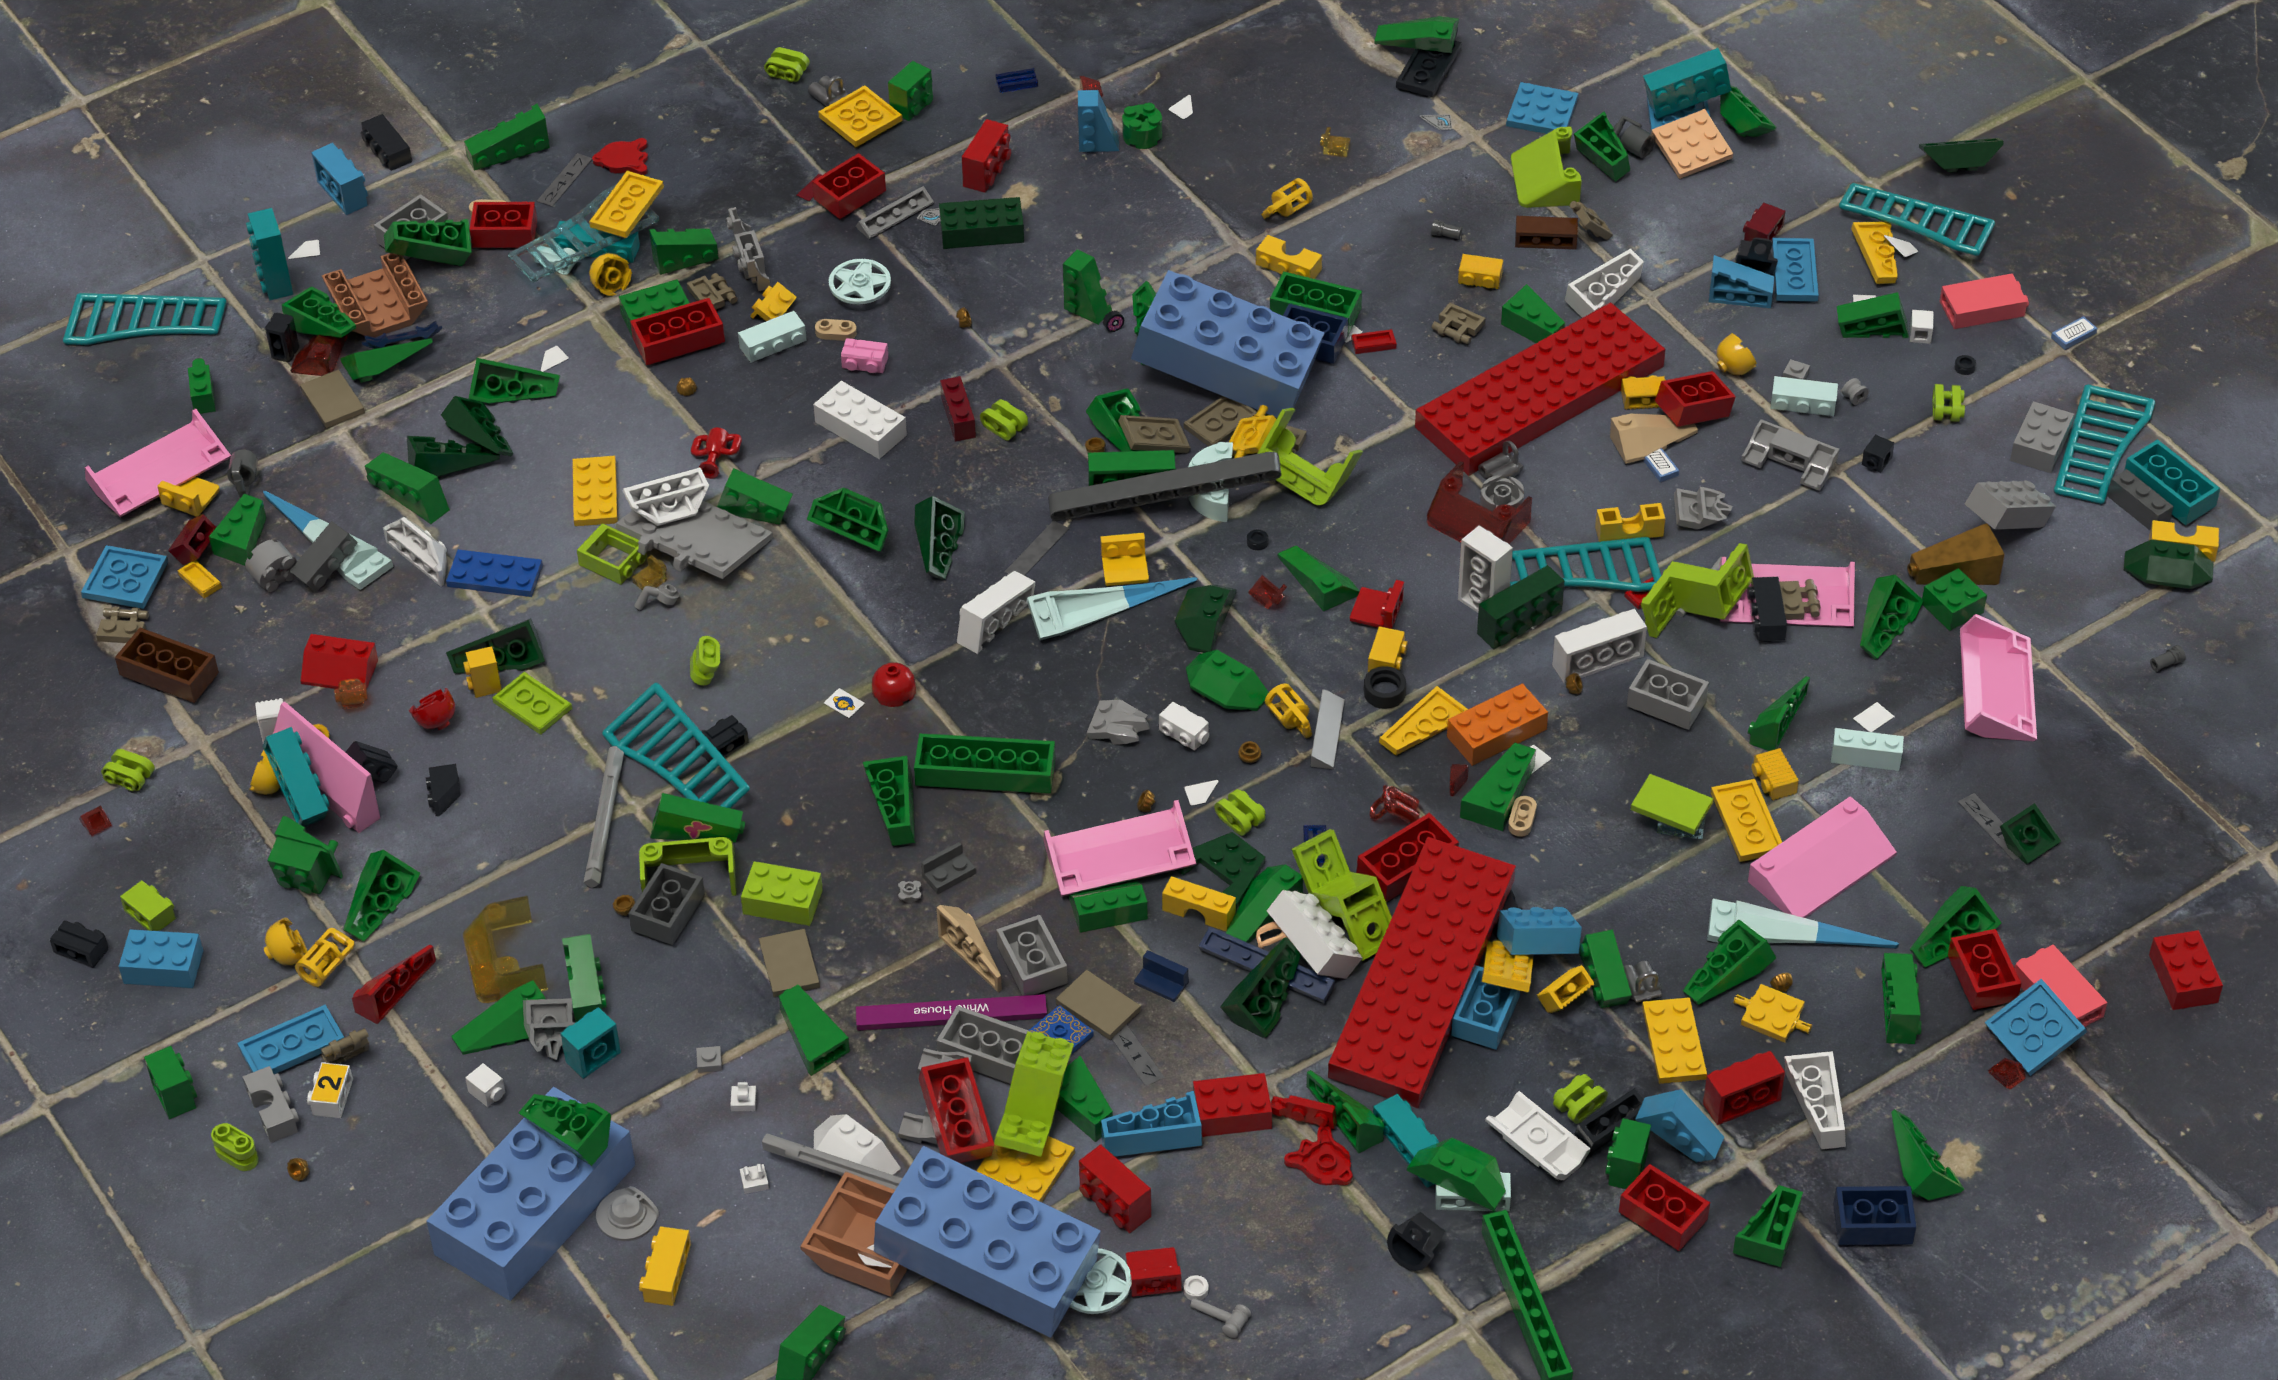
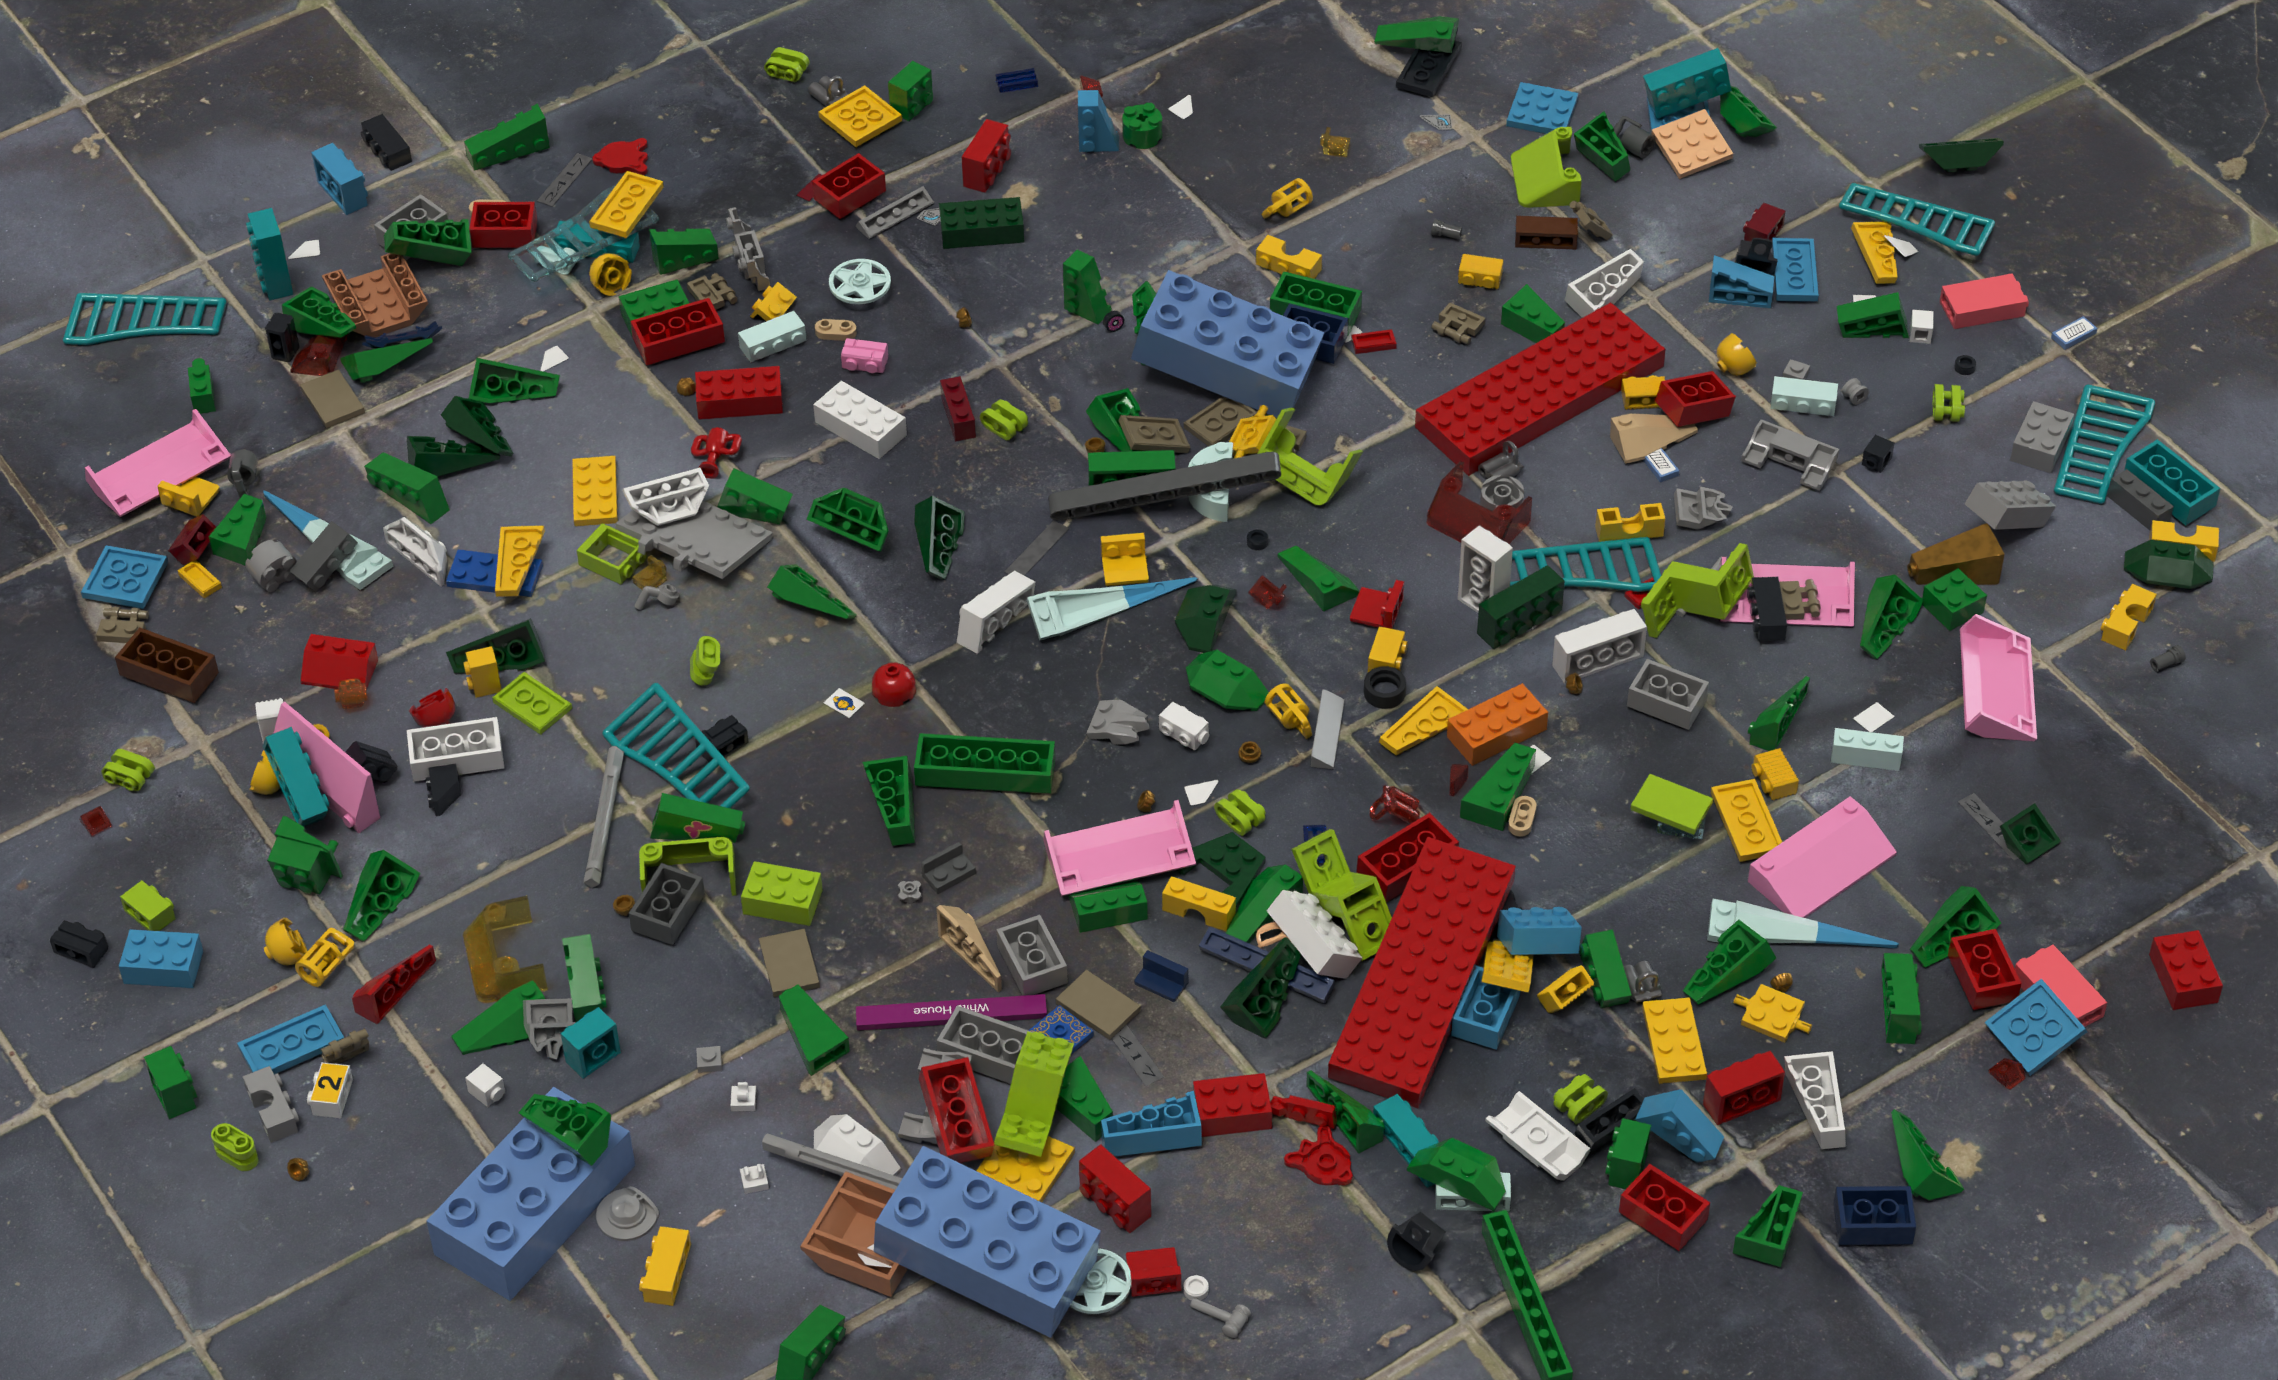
(468, 744): none -> white brick
(515, 557): none -> yellow wing
(738, 392): none -> red brick
(800, 587): none -> green wedge
(2120, 627): none -> yellow arch

